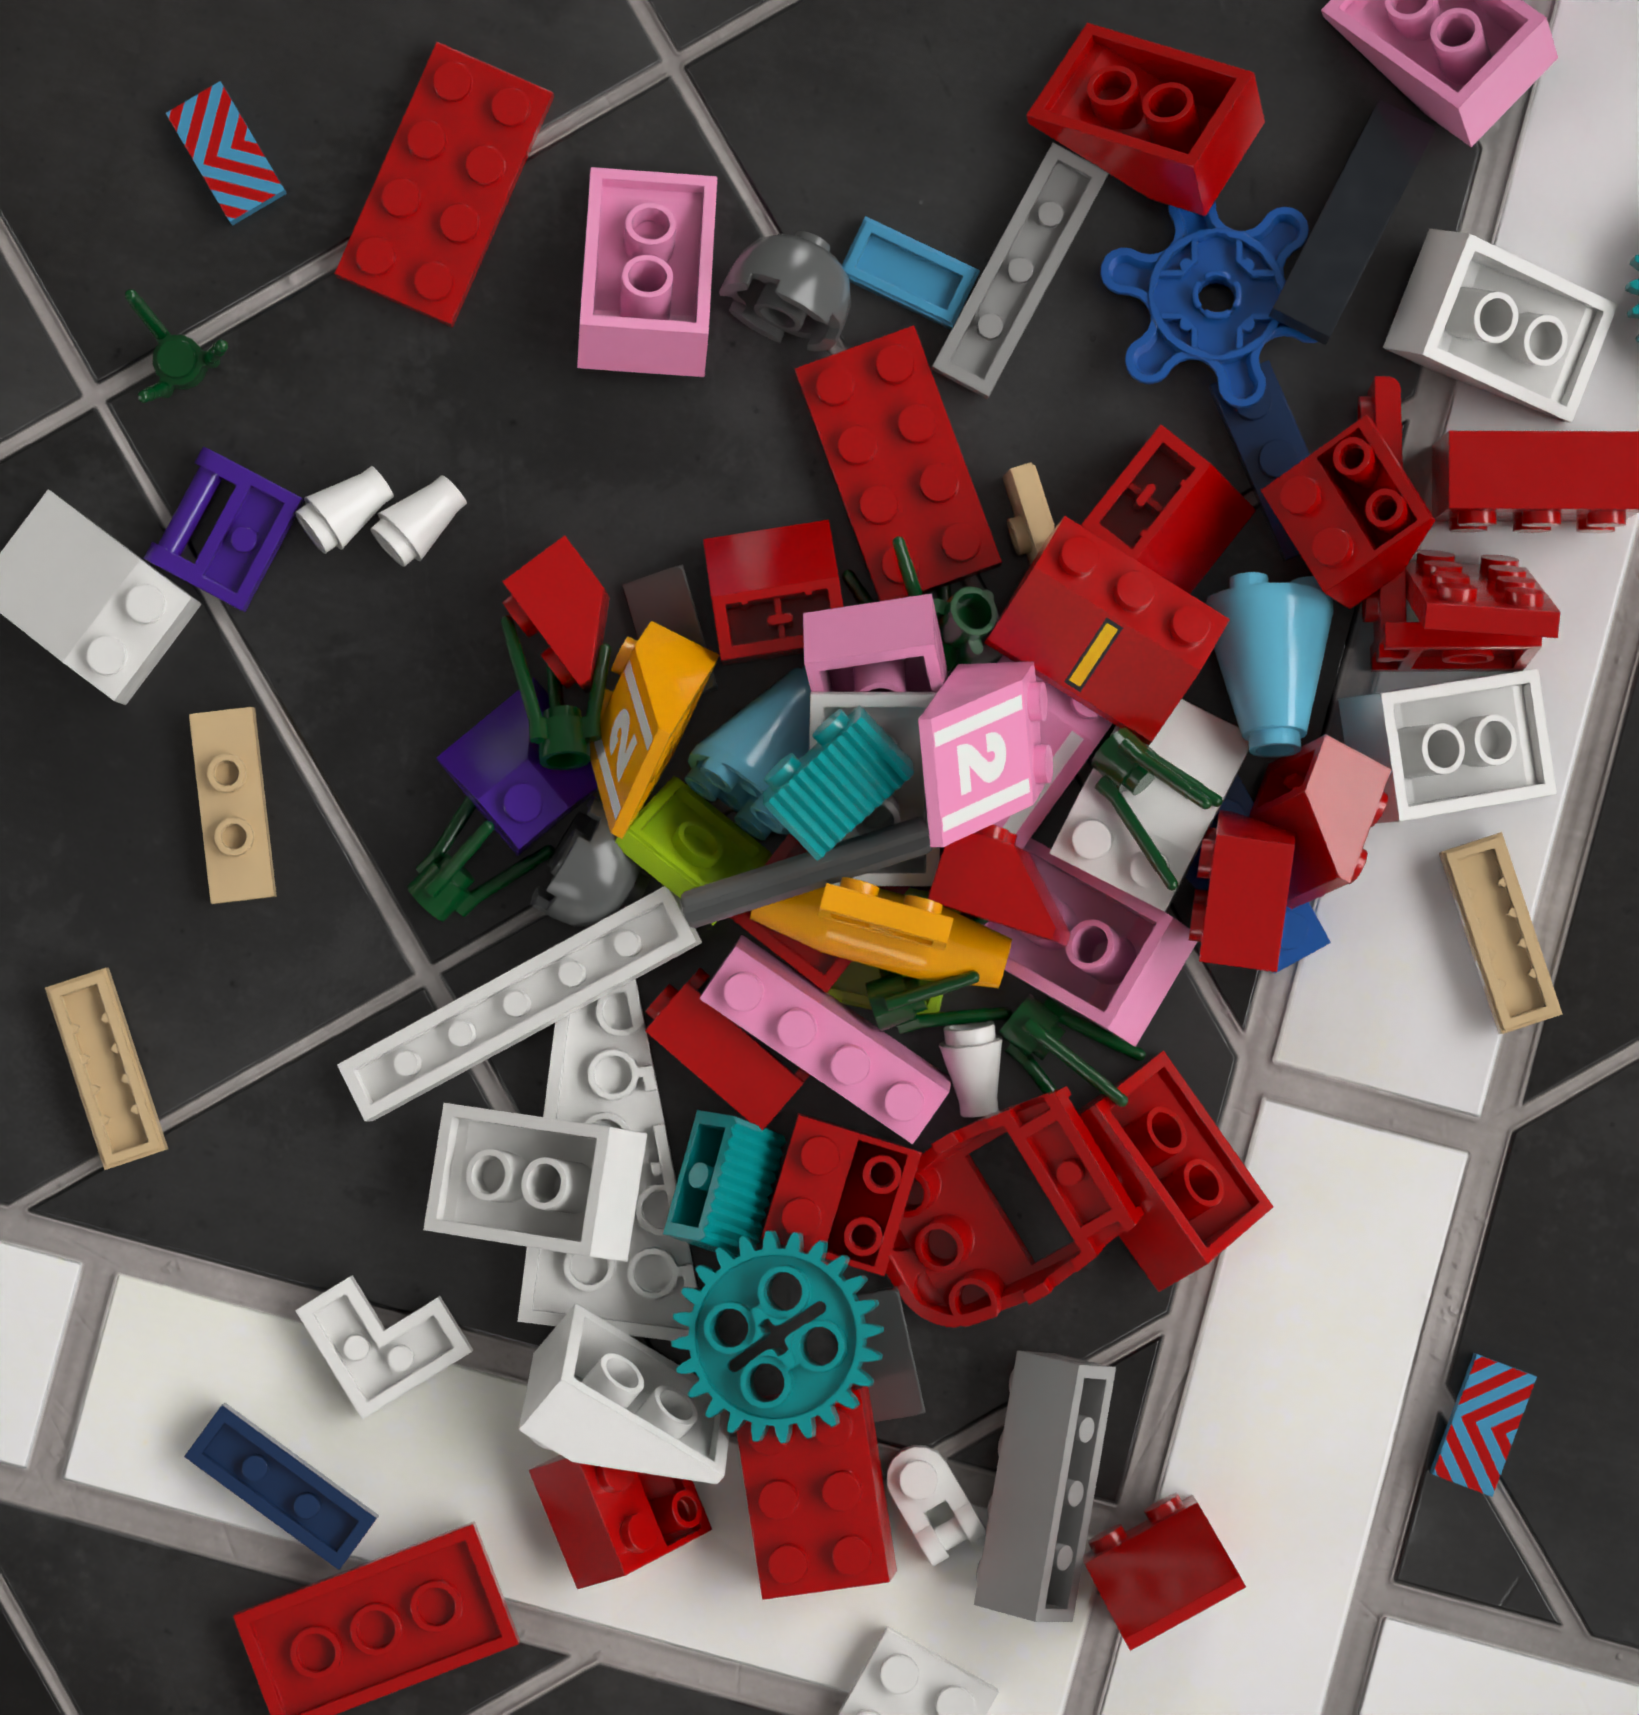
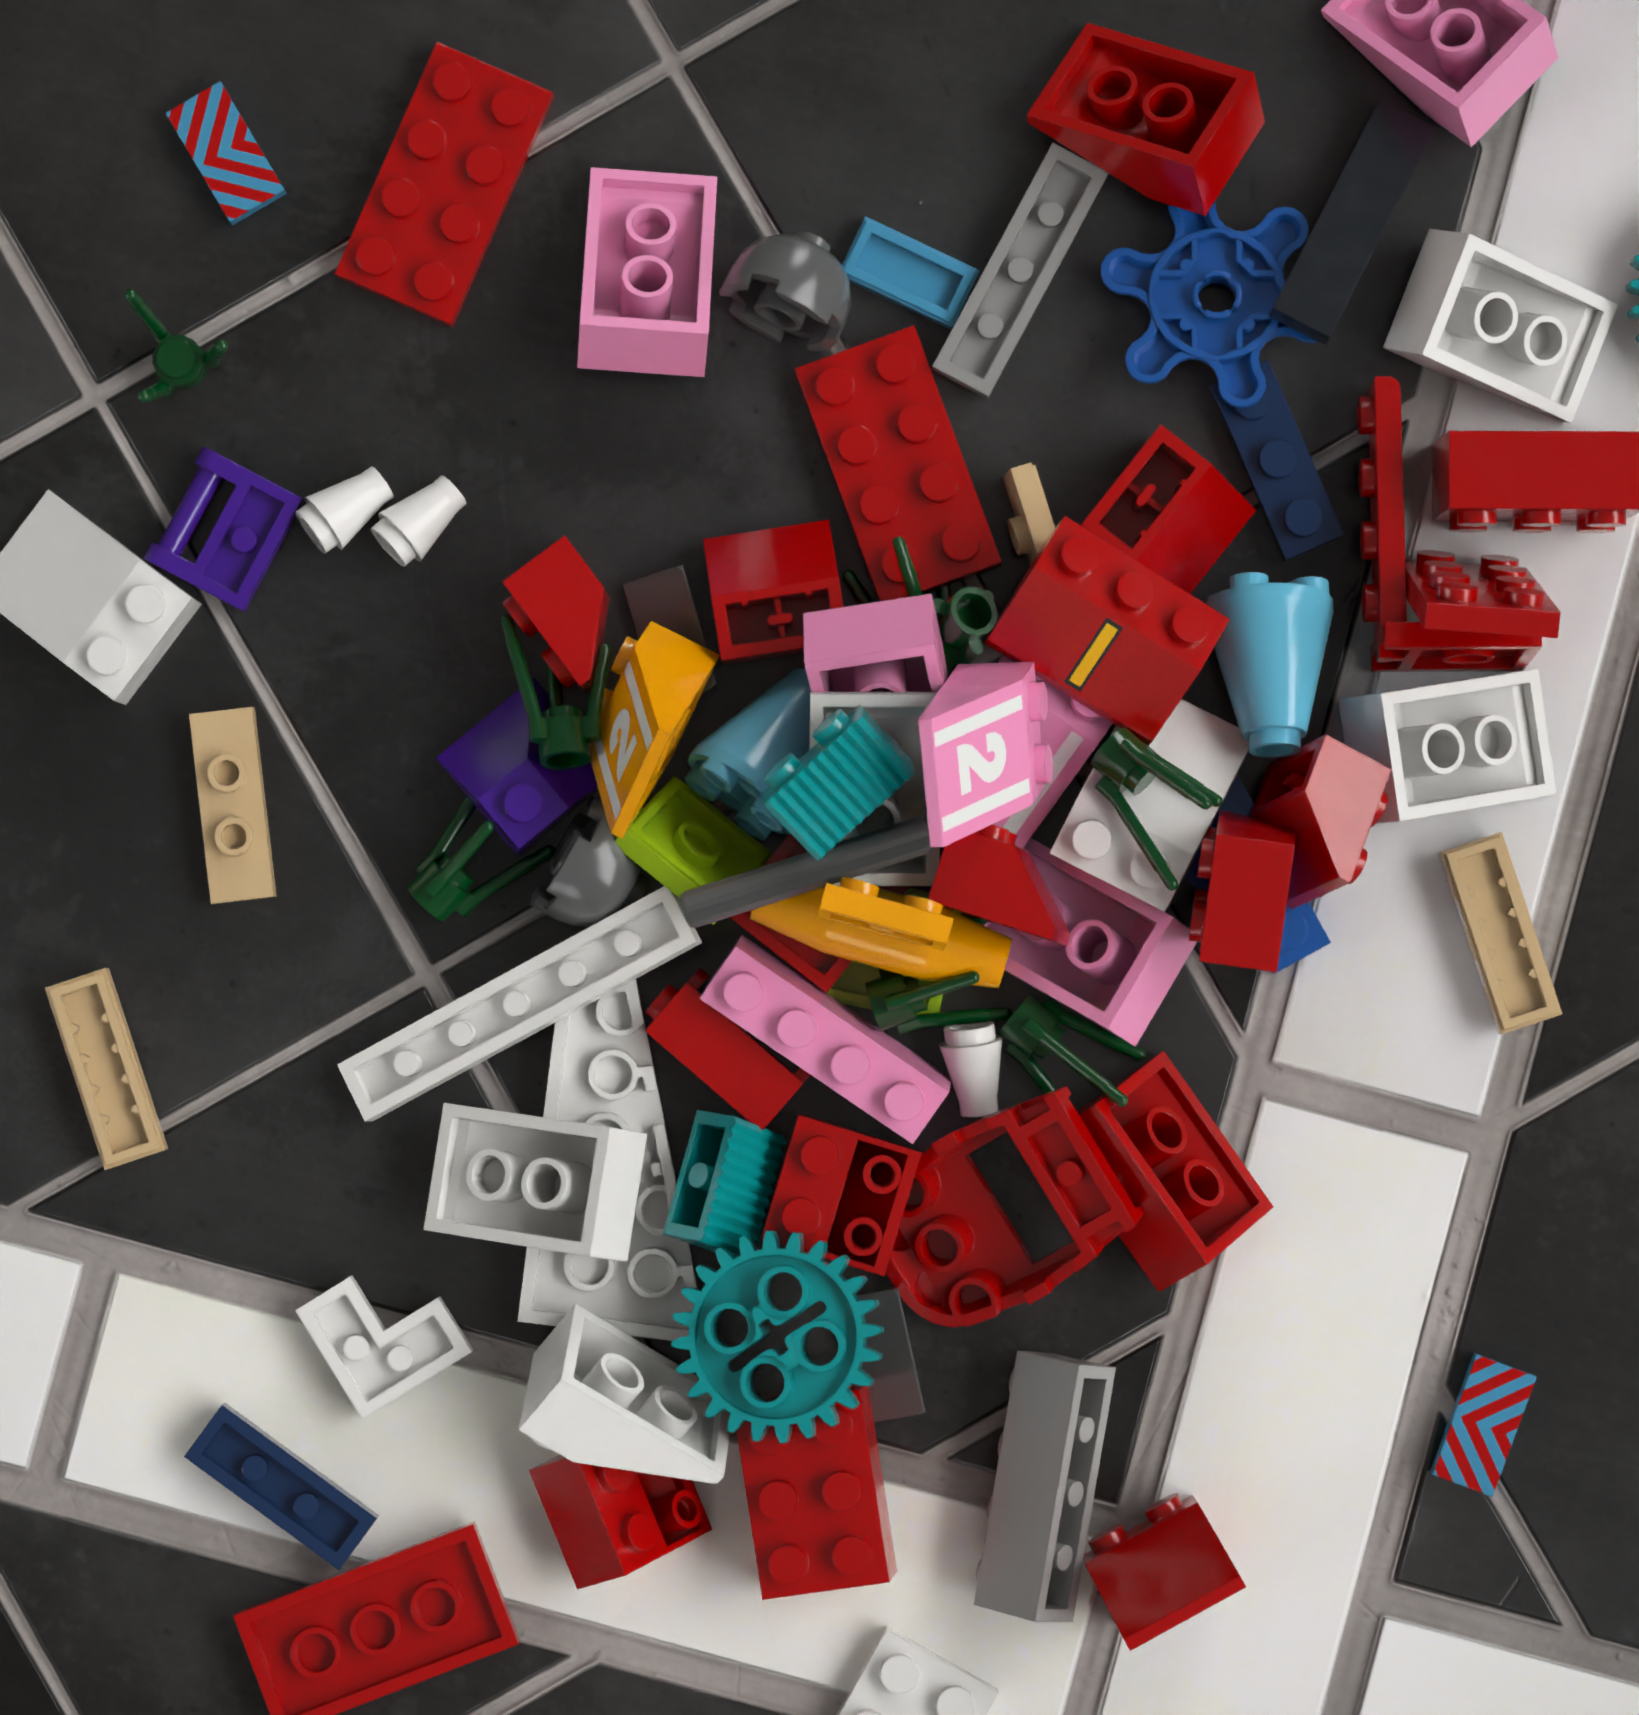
(919, 1482): white plate -> none
(1351, 513): red slope -> none

